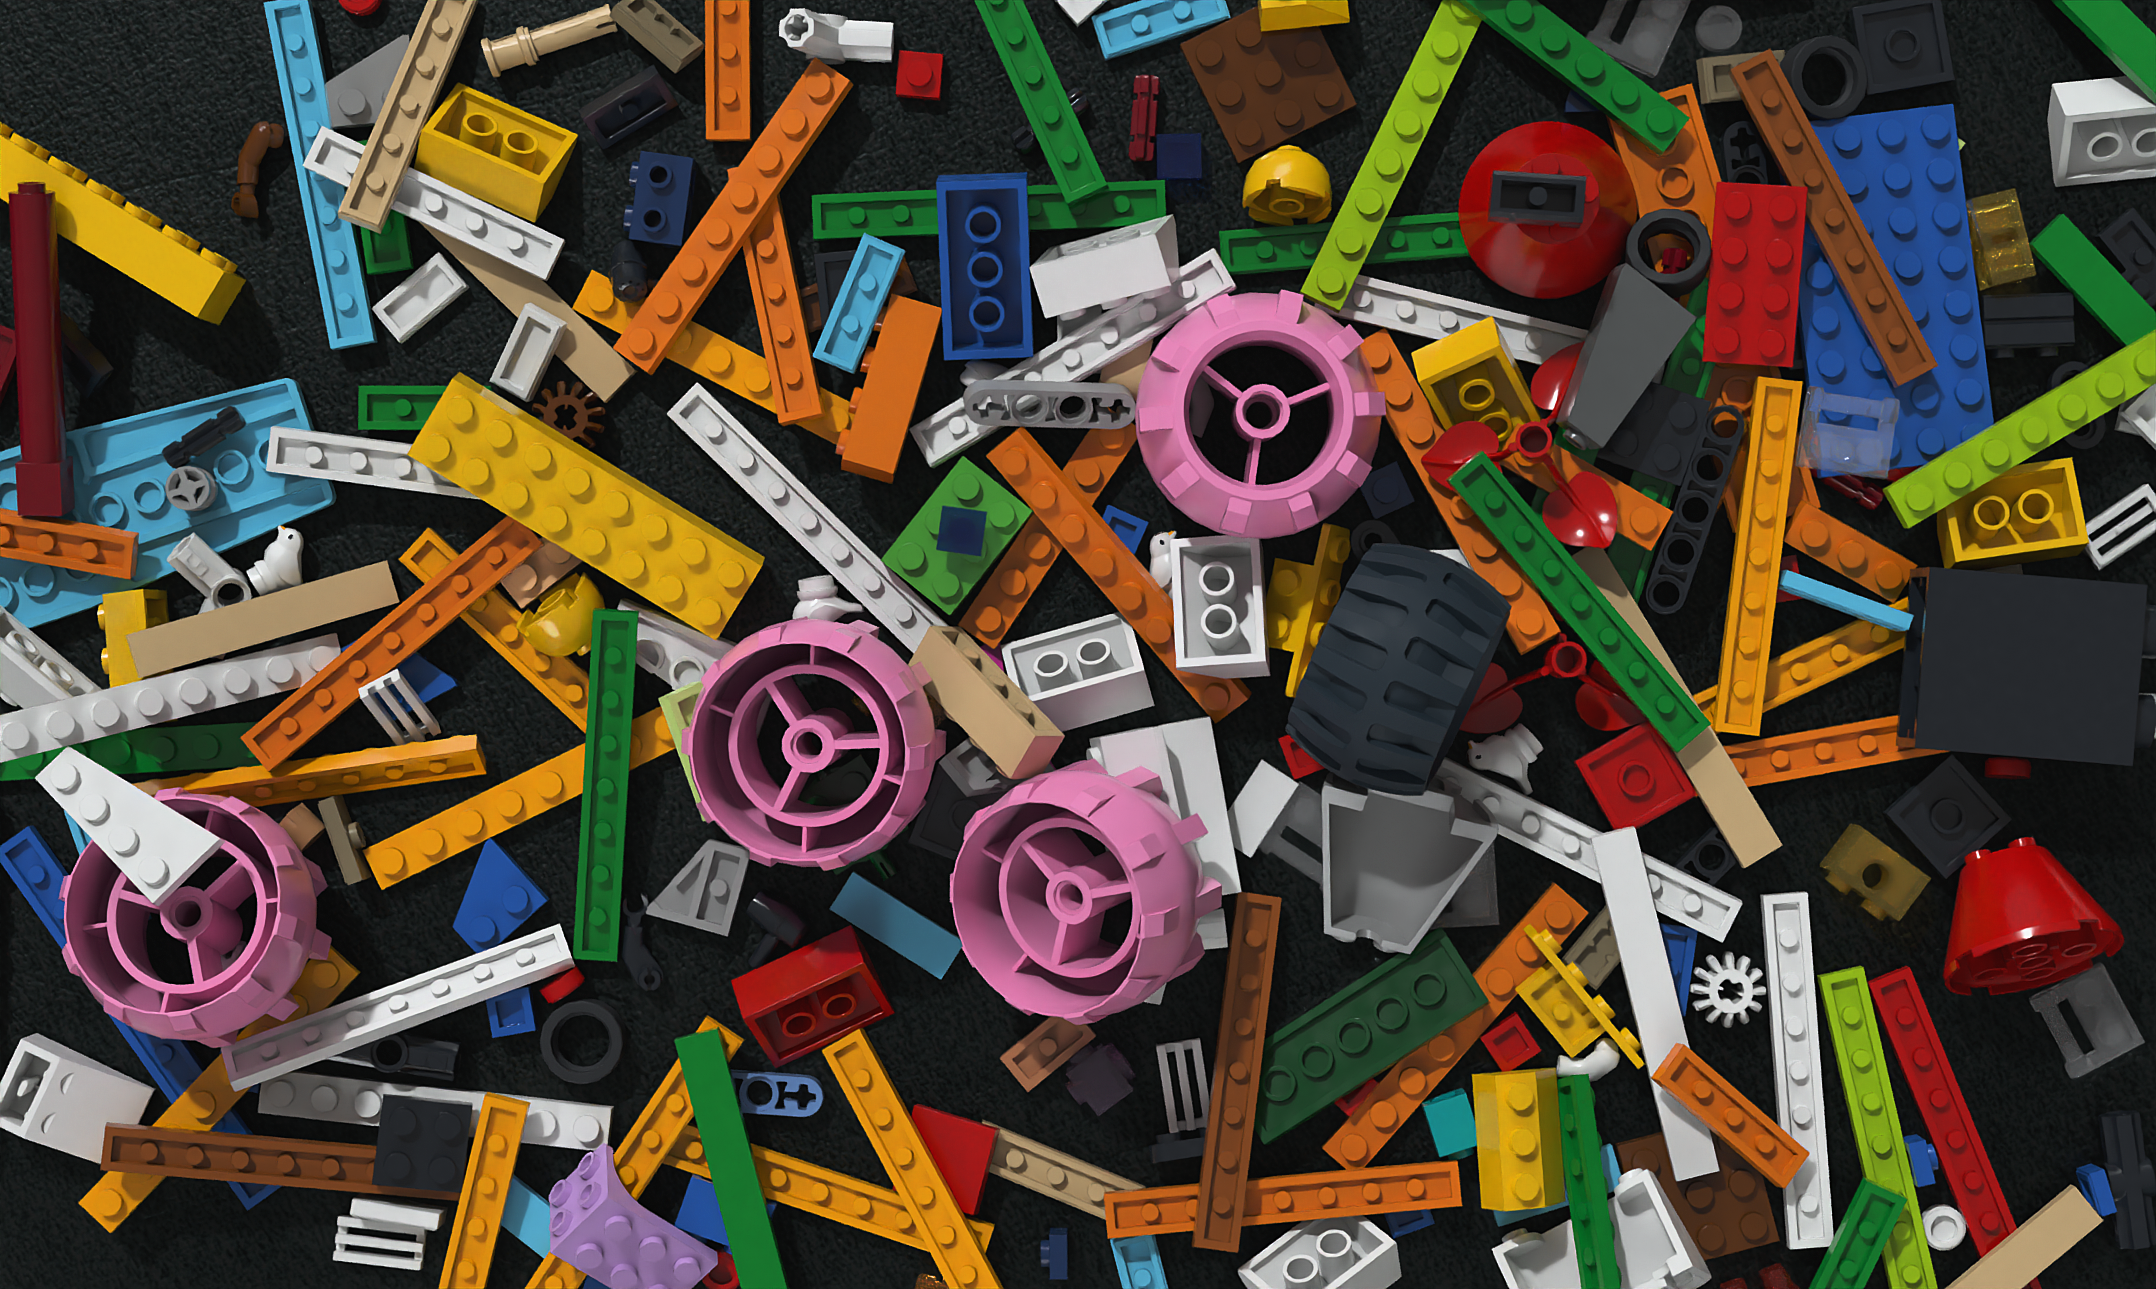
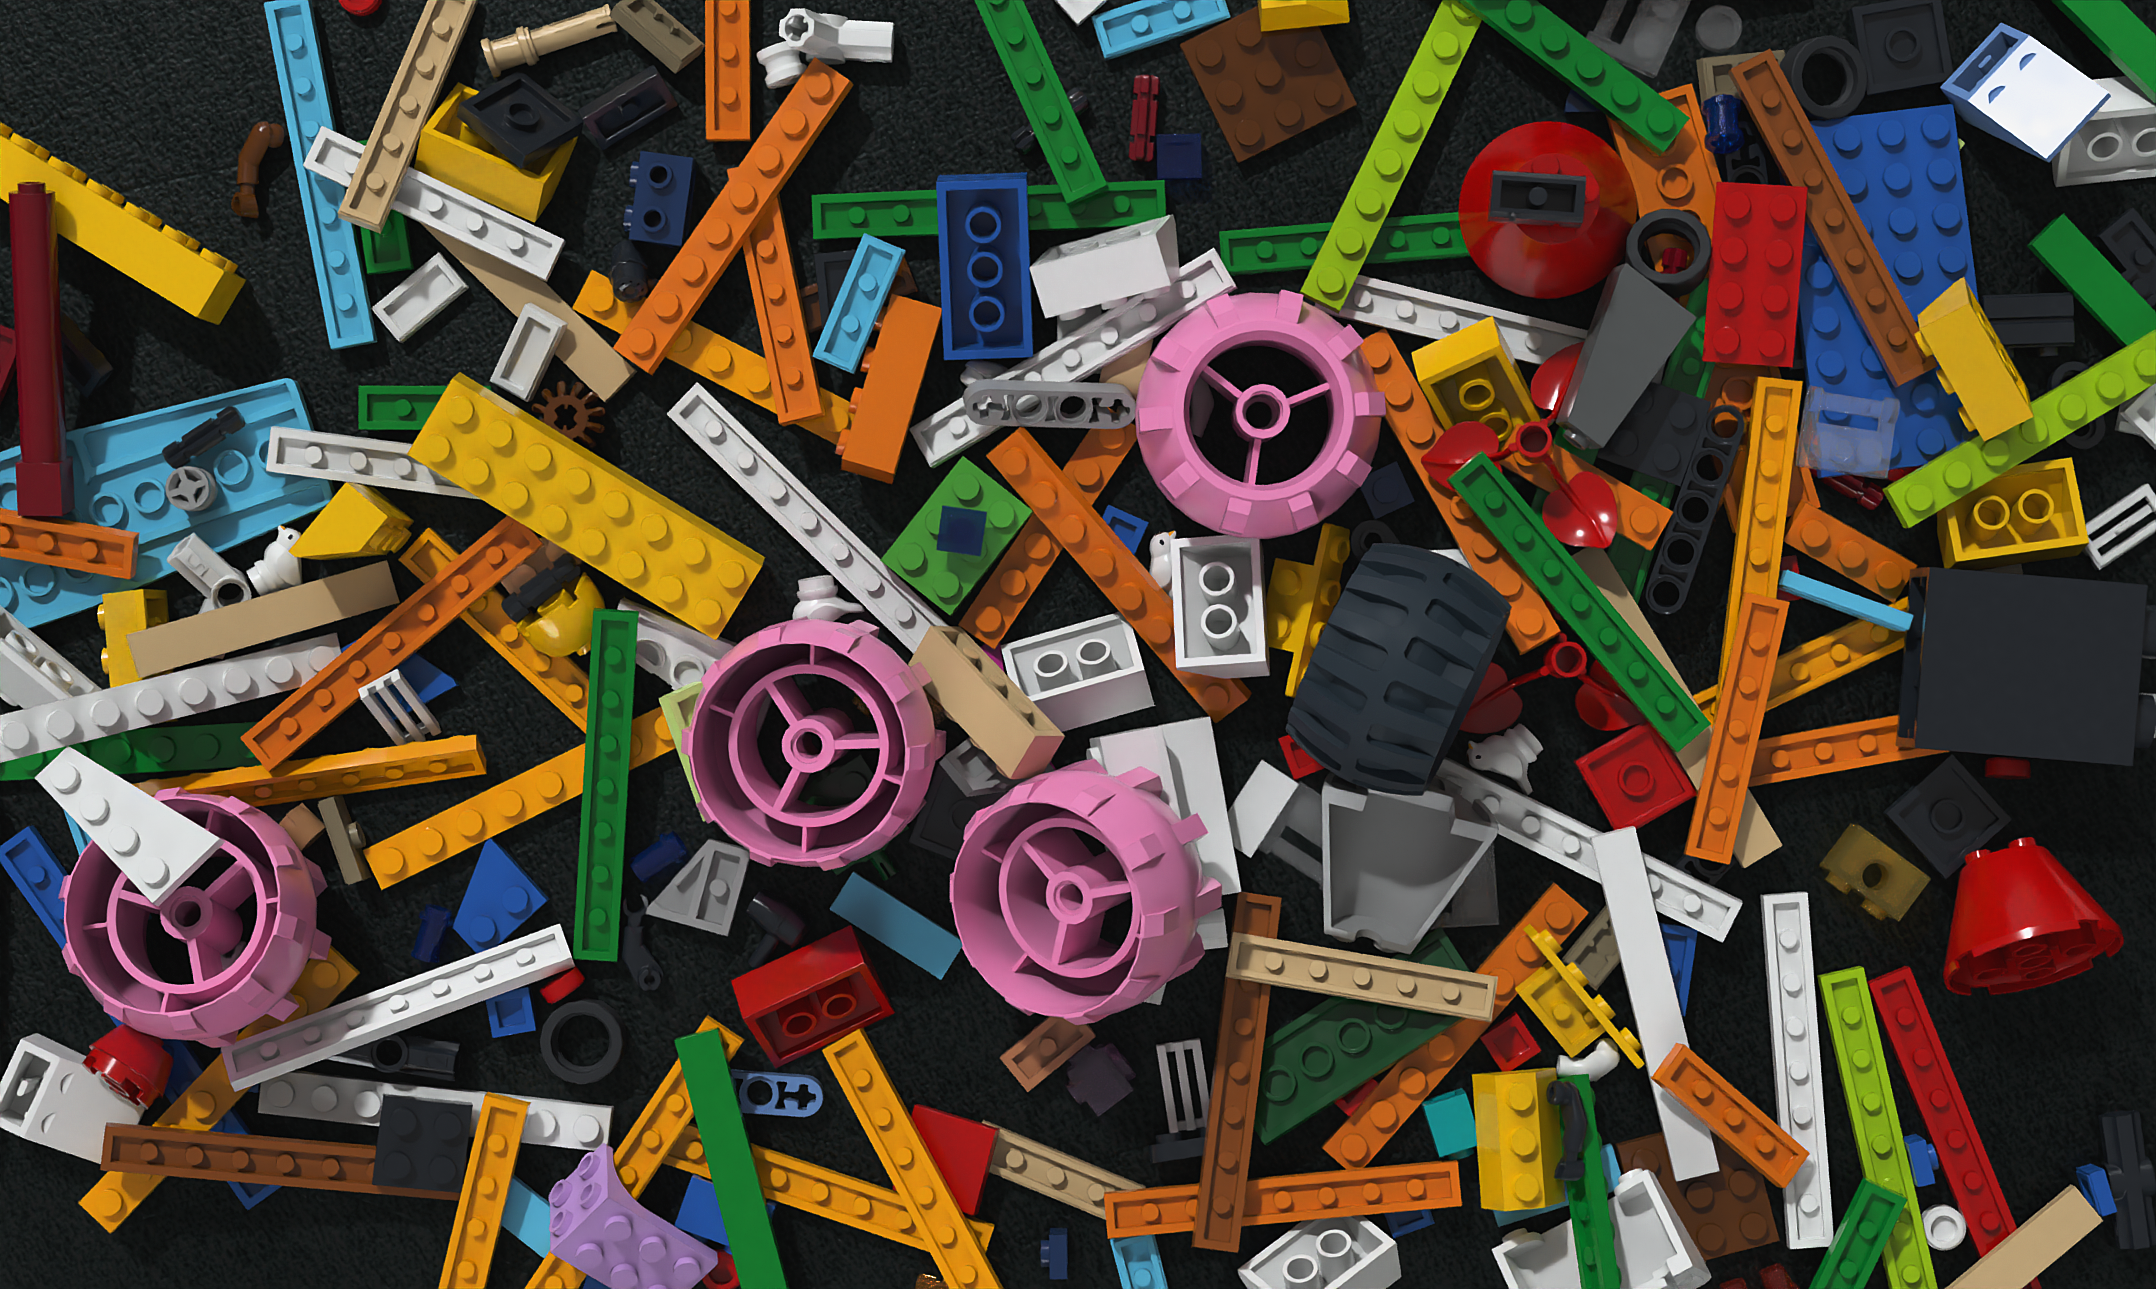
(131, 1064): none -> red cone
(343, 1238): white tile -> none
(354, 525): none -> yellow slope
(360, 91): light grey wing -> none
(398, 1211): white tile -> none
(431, 932): none -> clear blue pin
(520, 119): none -> black plate
(541, 587): none -> black axle
(658, 856): none -> clear blue pin
(781, 64): none -> white wheel
(919, 75): red plate -> none
(1287, 186): yellow cylinder -> none
(1362, 977): none -> tan tile
(1575, 1121): none -> black arm
(1720, 1004): white gear -> none
(1722, 124): none -> clear blue bush
(1736, 728): none -> orange plate
(1973, 362): none -> yellow slope
(1999, 240): clear yellow brick -> none
(2023, 93): none -> slope
(2100, 1014): clear plate -> none

